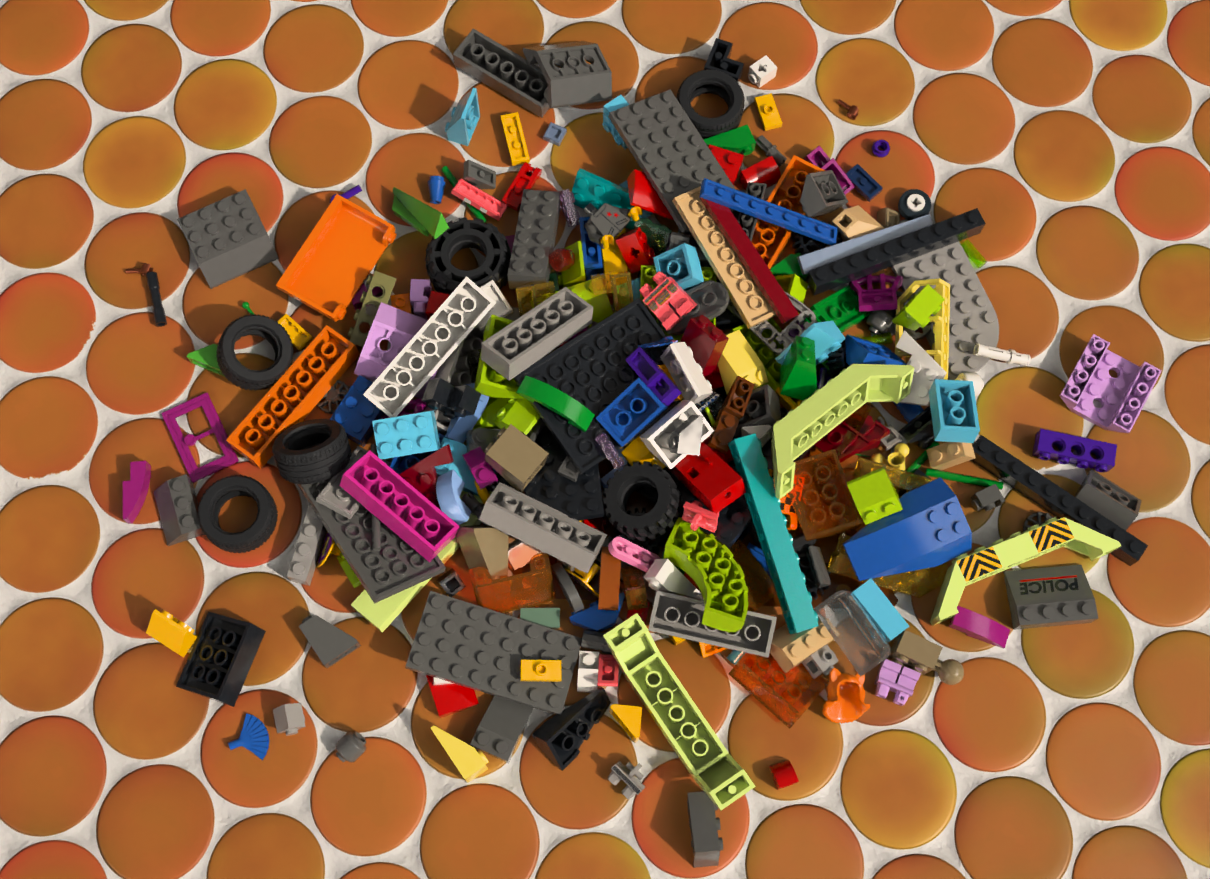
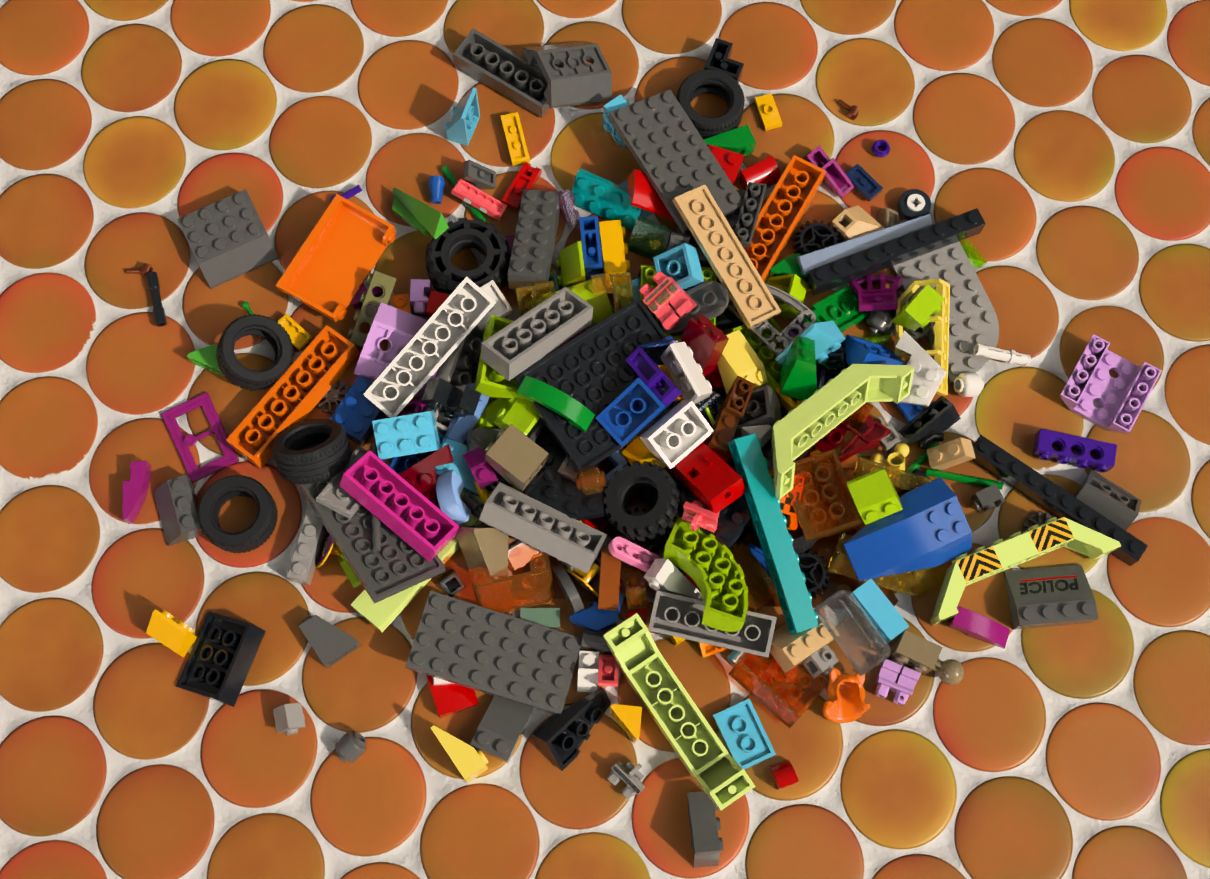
(252, 737): blue hand -> none
(540, 670): yellow plate -> none
(554, 134): sand blue tile -> none
(562, 259): clear red rock -> none
(591, 481): none -> clear orange head
(608, 222): dark grey torso -> none
(609, 450): clear purple axle -> none
(635, 249): red brick -> none
(687, 437): slope -> none
(744, 734): none -> medium azure plate
(752, 261): dark red tile -> none
(762, 71): white brick -> none
(768, 212): blue tile -> none
(770, 150): dark grey axle -> none
(818, 566): dark grey slope -> none
(822, 194): dark grey slope -> none
(954, 411): medium azure brick -> none

